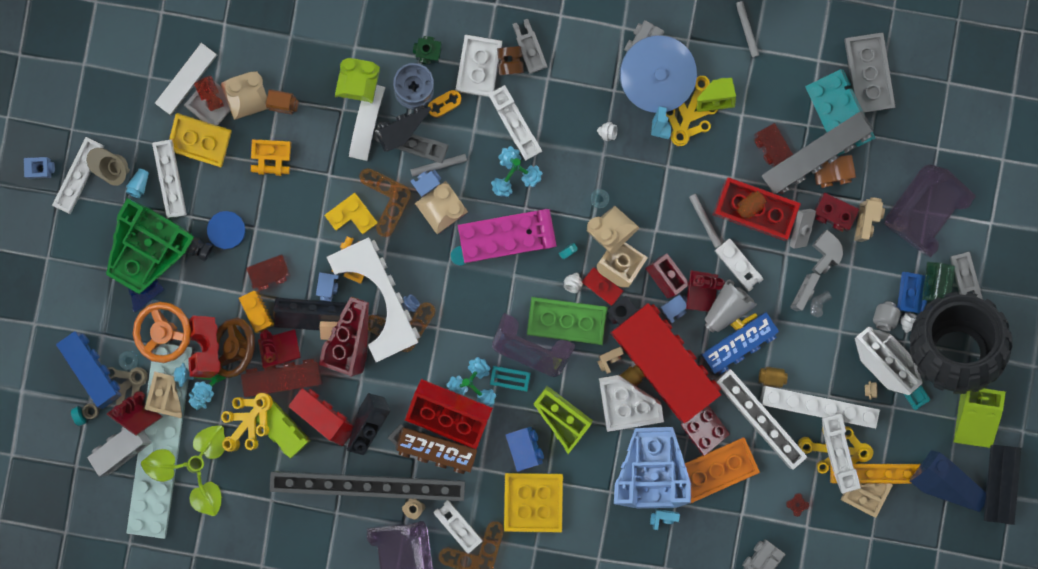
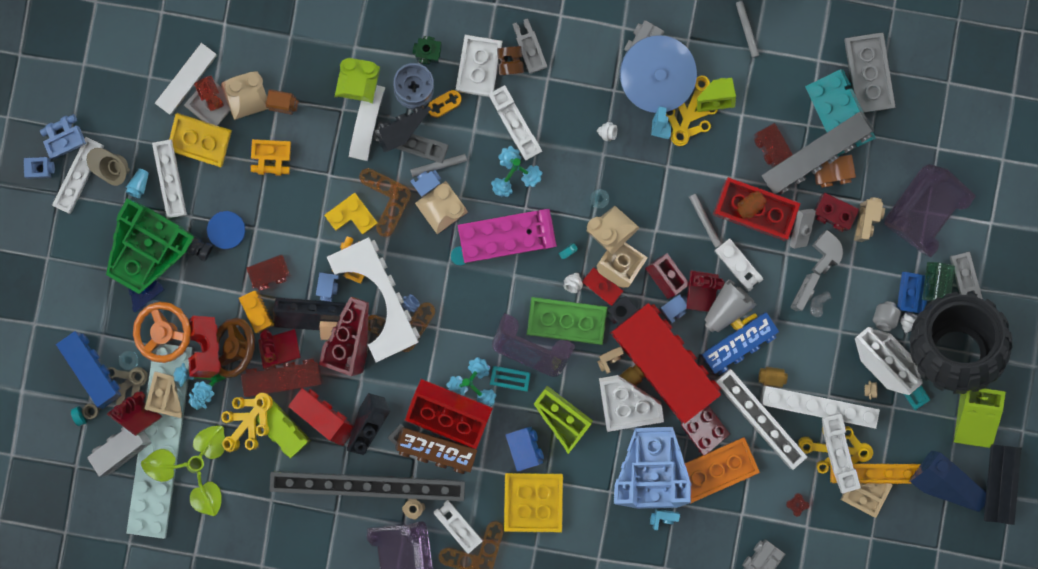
(64, 142): none -> medium blue plate

